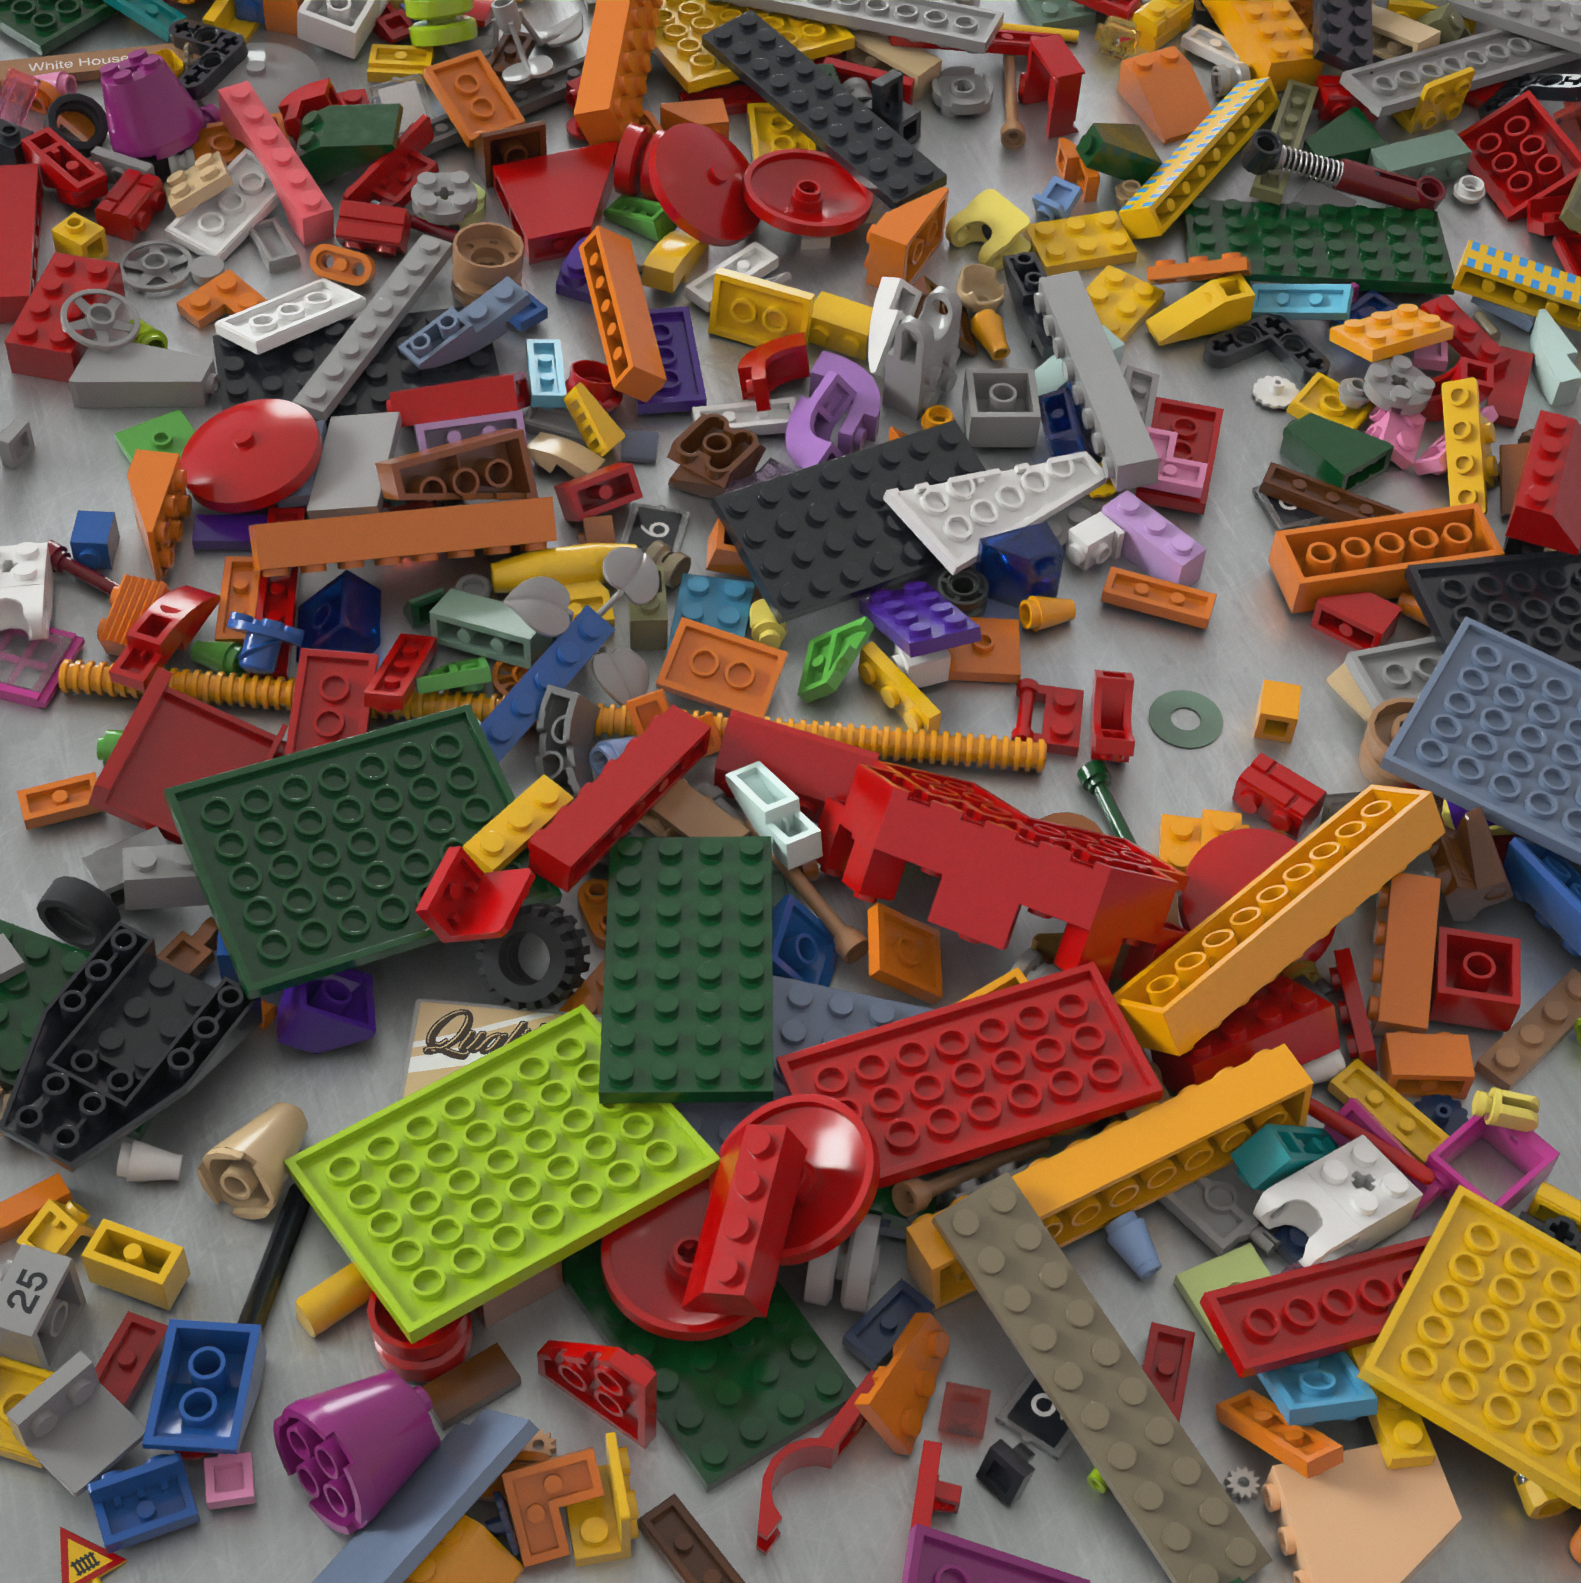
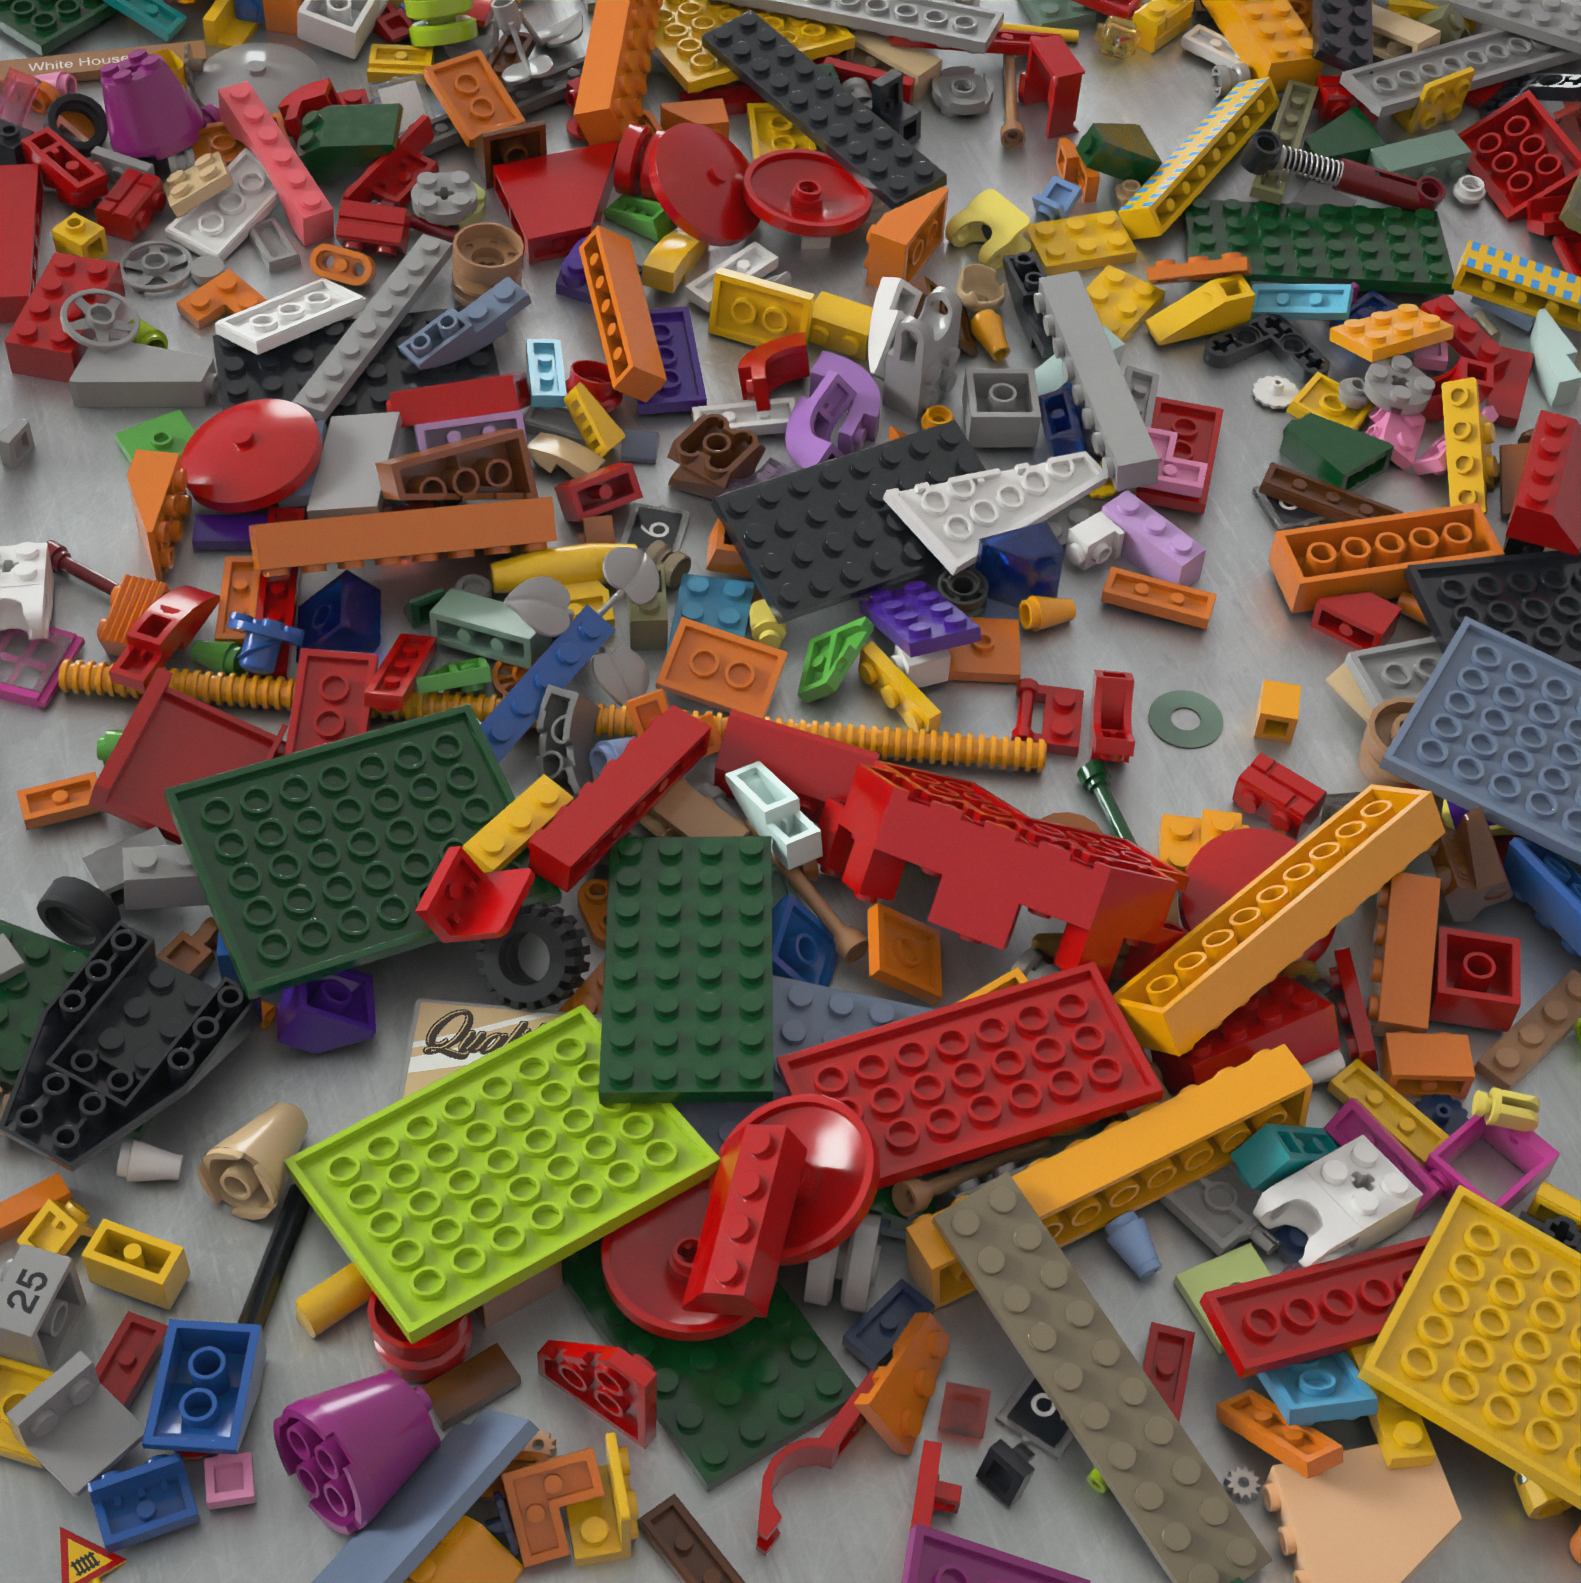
(95, 539): blue brick -> none
(225, 50): black beam -> none
(530, 315): blue plate -> none
(1164, 93): orange slope -> none
(1352, 1131): red piece -> none

